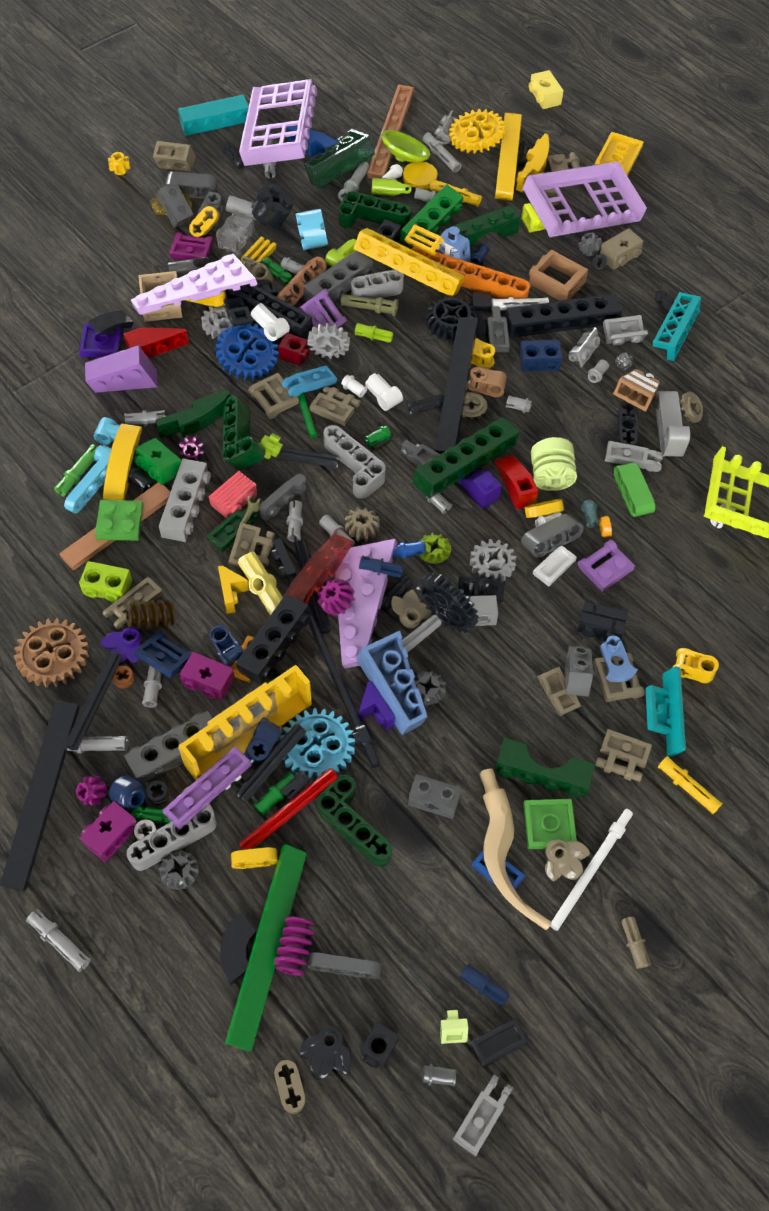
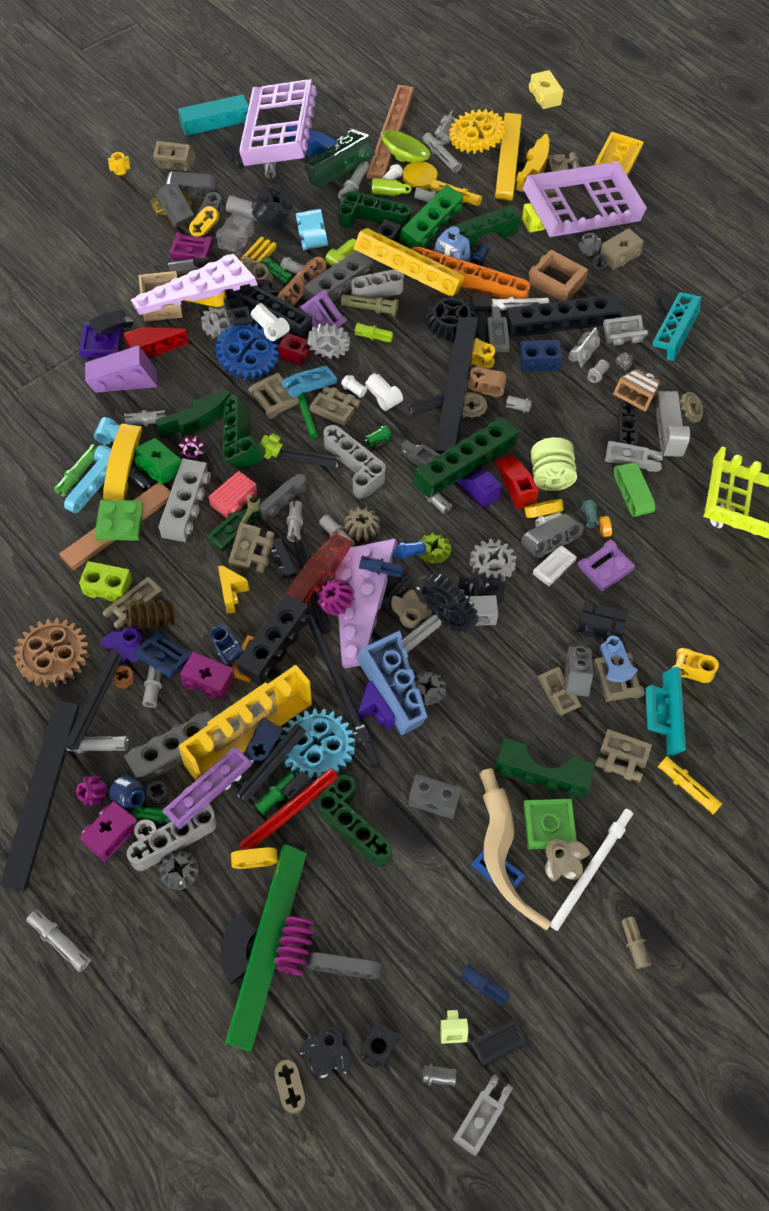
(256, 574): light yellow piece -> none
(434, 245): yellow tile -> none

